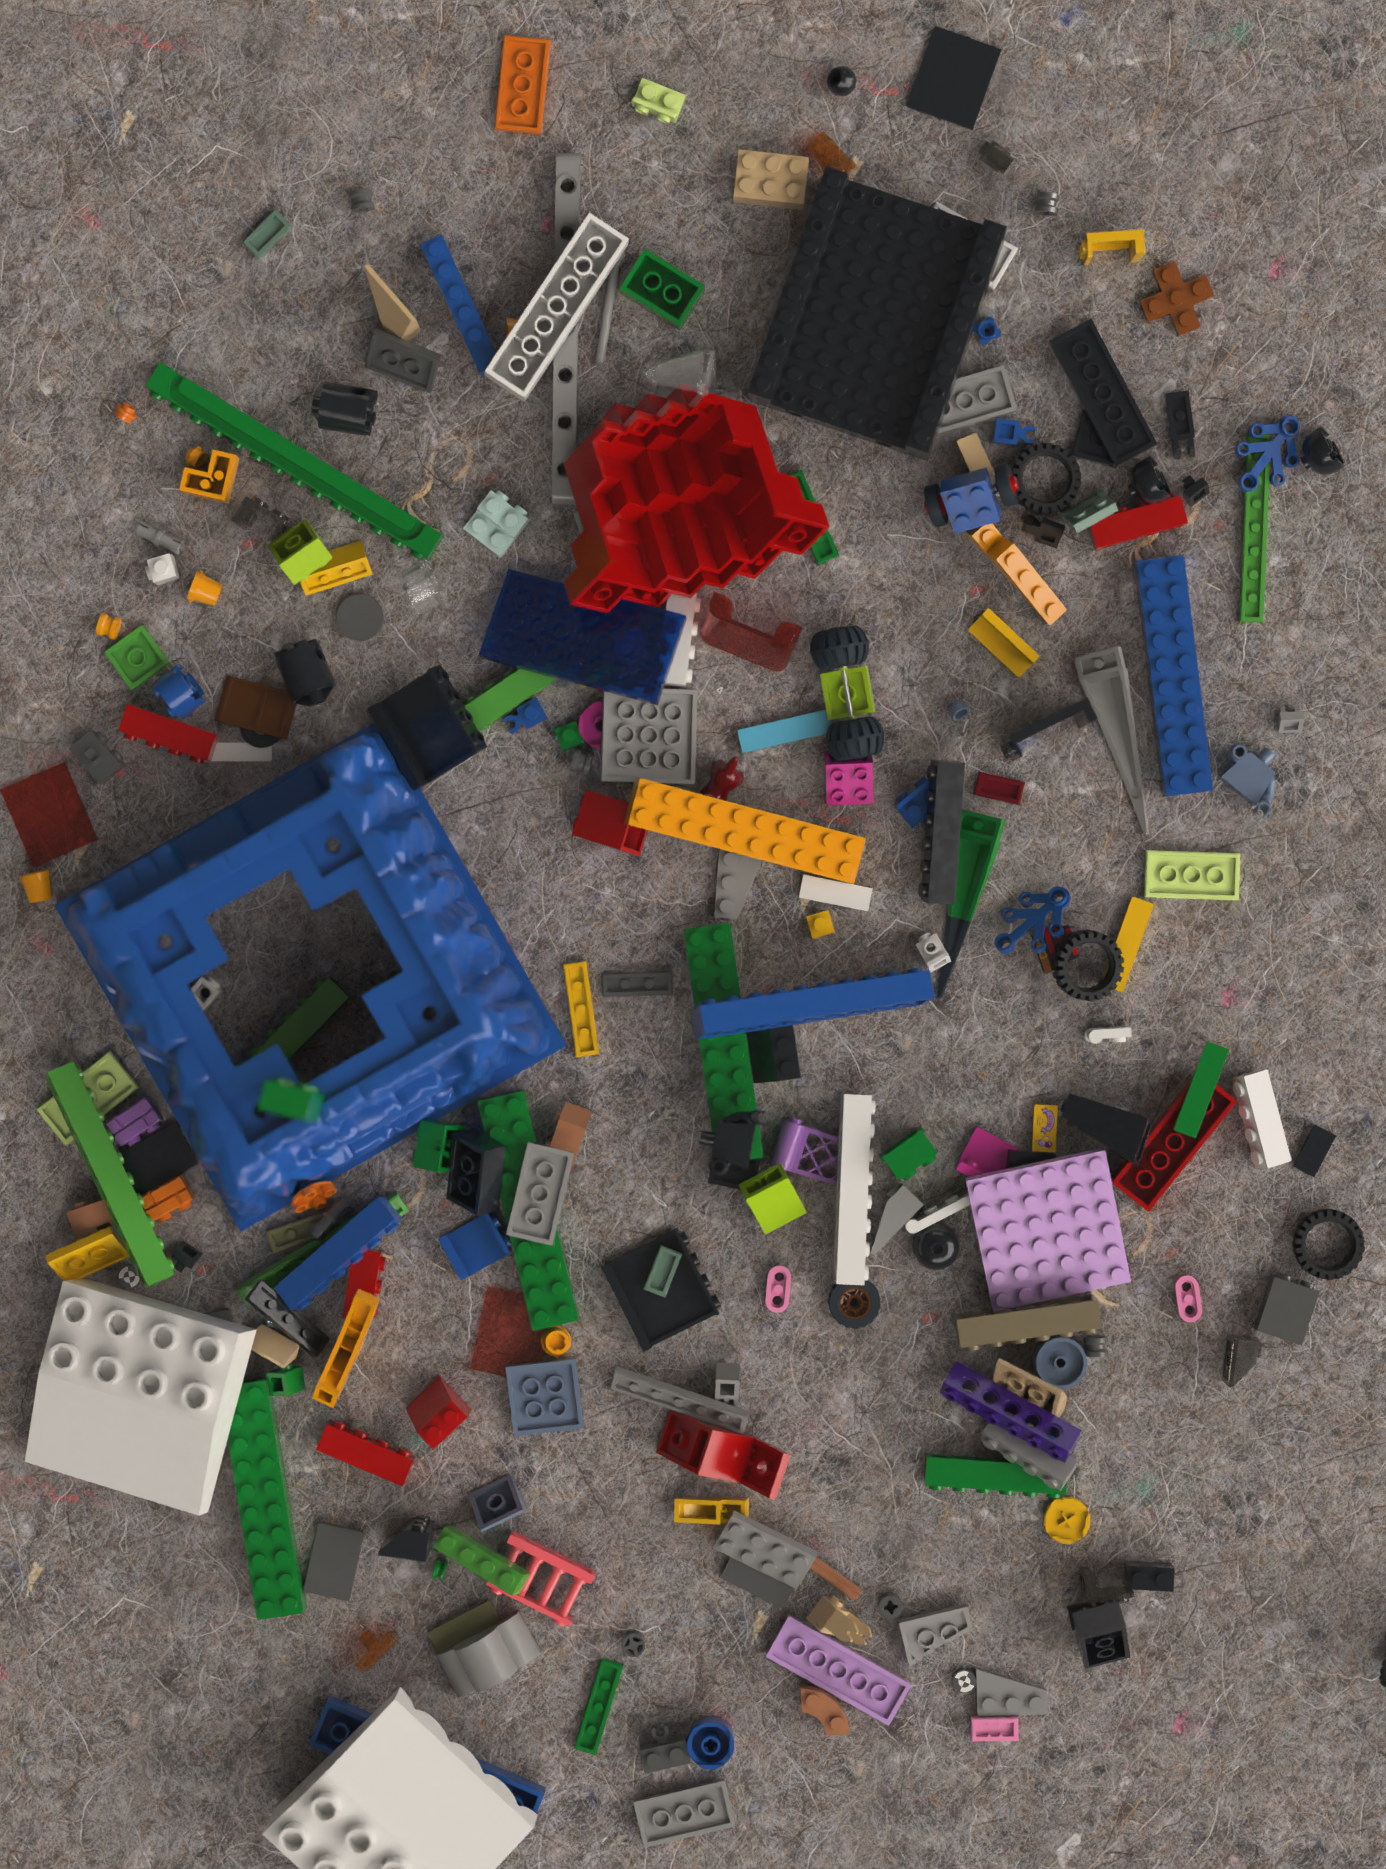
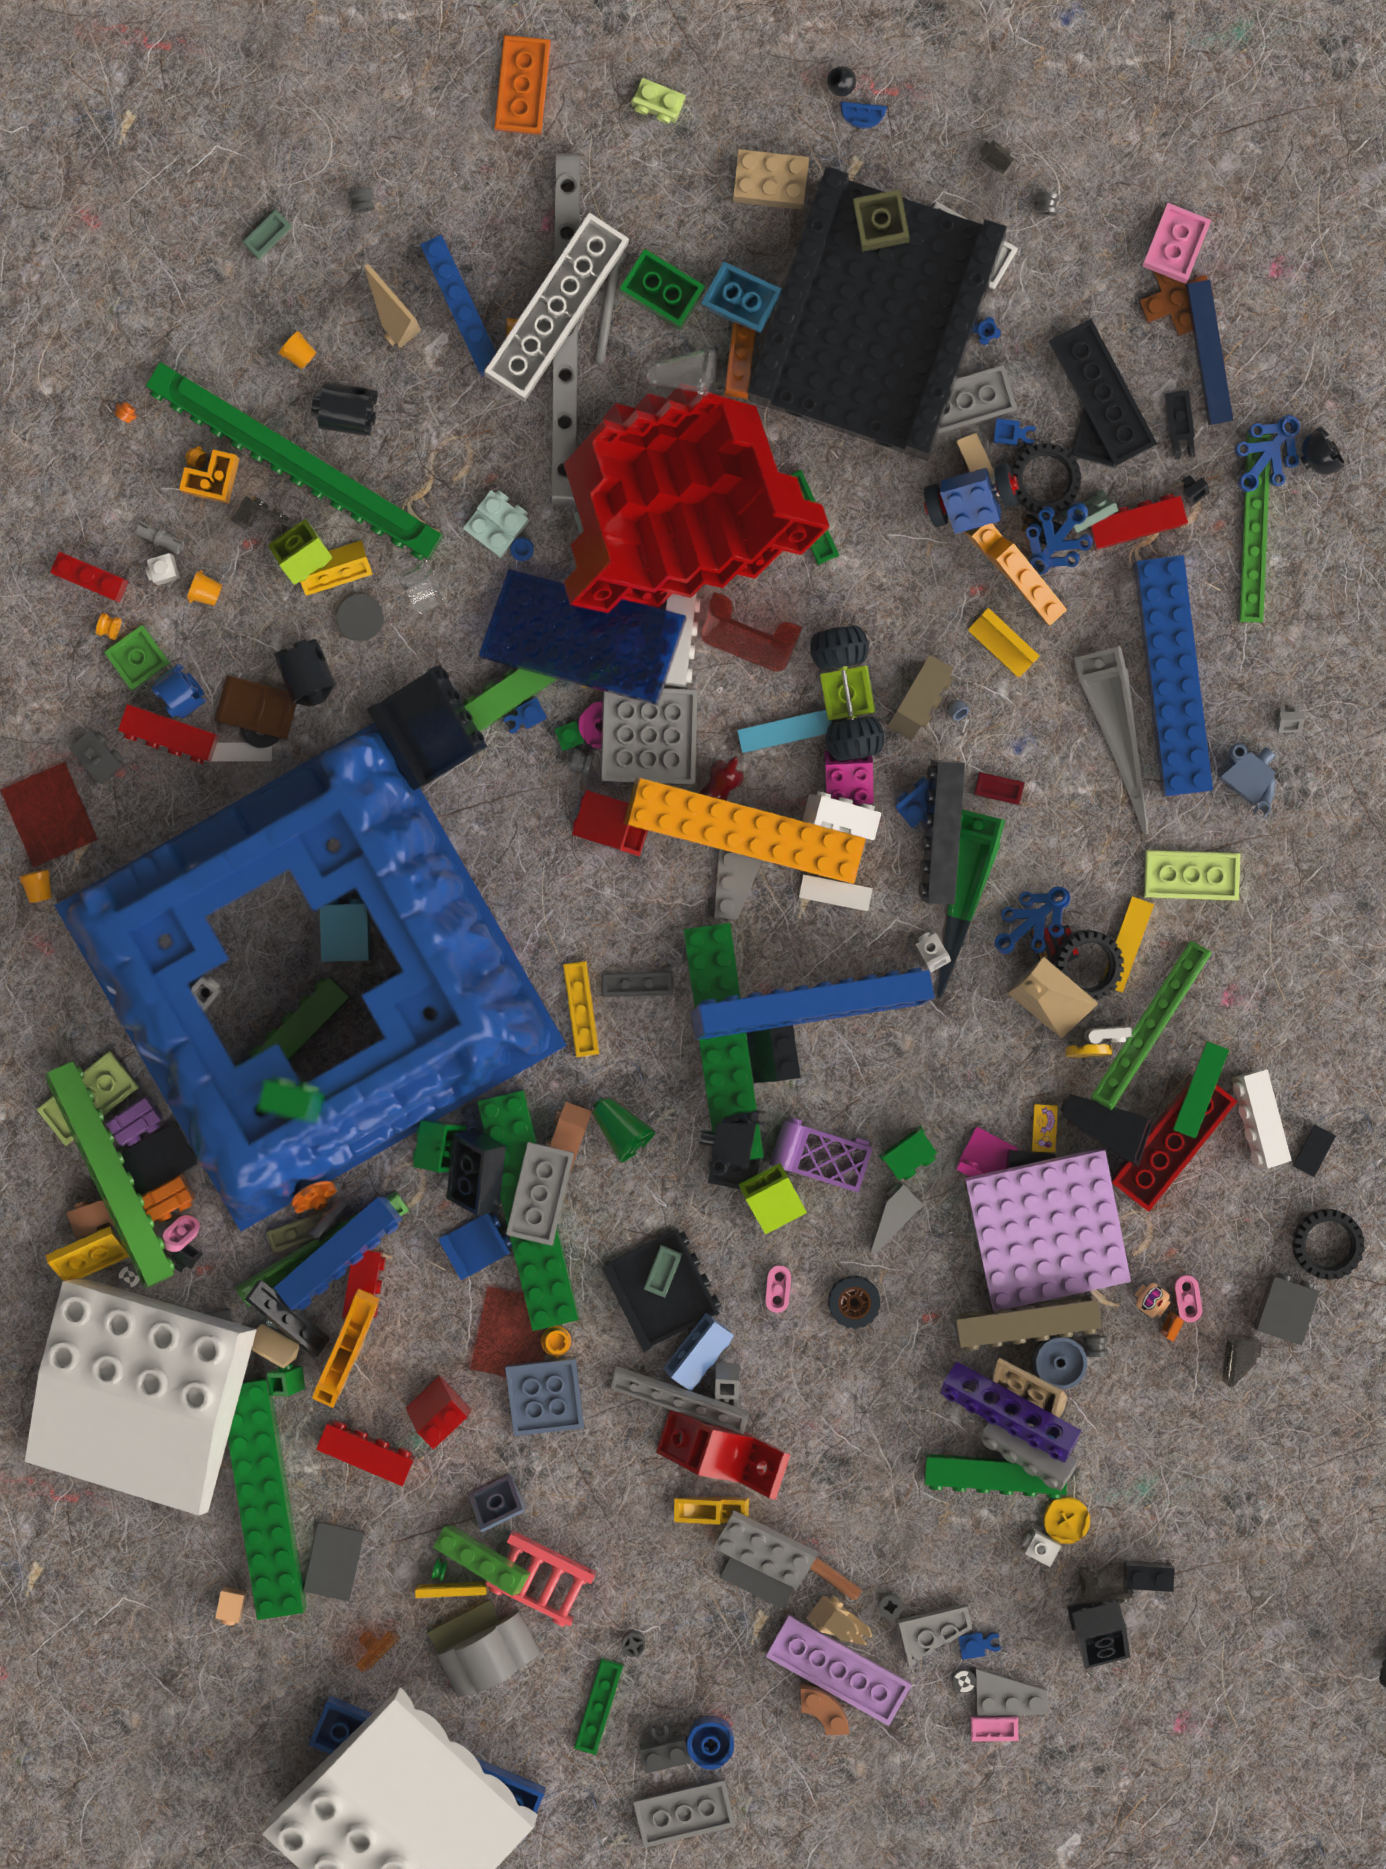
(89, 577): none -> red brick
(177, 1237): none -> bright pink plate
(231, 1605): none -> light nougat brick
(297, 350): none -> light orange piece
(345, 931): none -> medium azure brick
(402, 360): dark grey tile -> none
(410, 1540): black slope -> none
(451, 1589): none -> yellow tile
(522, 549): none -> blue tile
(621, 1128): none -> green cone
(698, 1352): none -> medium blue brick
(739, 362): none -> orange tile
(741, 297): none -> dark azure slope
(820, 924): yellow plate -> none
(829, 154): clear orange tile -> none
(842, 815): none -> white wedge
(852, 1189): white brick -> none
(862, 115): none -> blue tile
(881, 220): none -> olive brick
(921, 698): none -> dark tan wedge
(936, 1214): white plate -> none
(936, 1246): black cylinder -> none
(953, 78): black piece -> none
(974, 1645): none -> blue plate
(1041, 1547): none -> white brick
(1052, 998): none -> tan slope
(1056, 541): none -> blue plant
(1081, 711): black panel -> none
(1089, 1050): none -> yellow tile
(1113, 240): yellow panel -> none
(1148, 482): black cylinder -> none
(1151, 1025): none -> bright green tile
(1152, 1300): none -> light nougat head
(1171, 1326): none -> orange tile
(1176, 243): none -> bright pink plate
(1209, 352): none -> dark blue tile

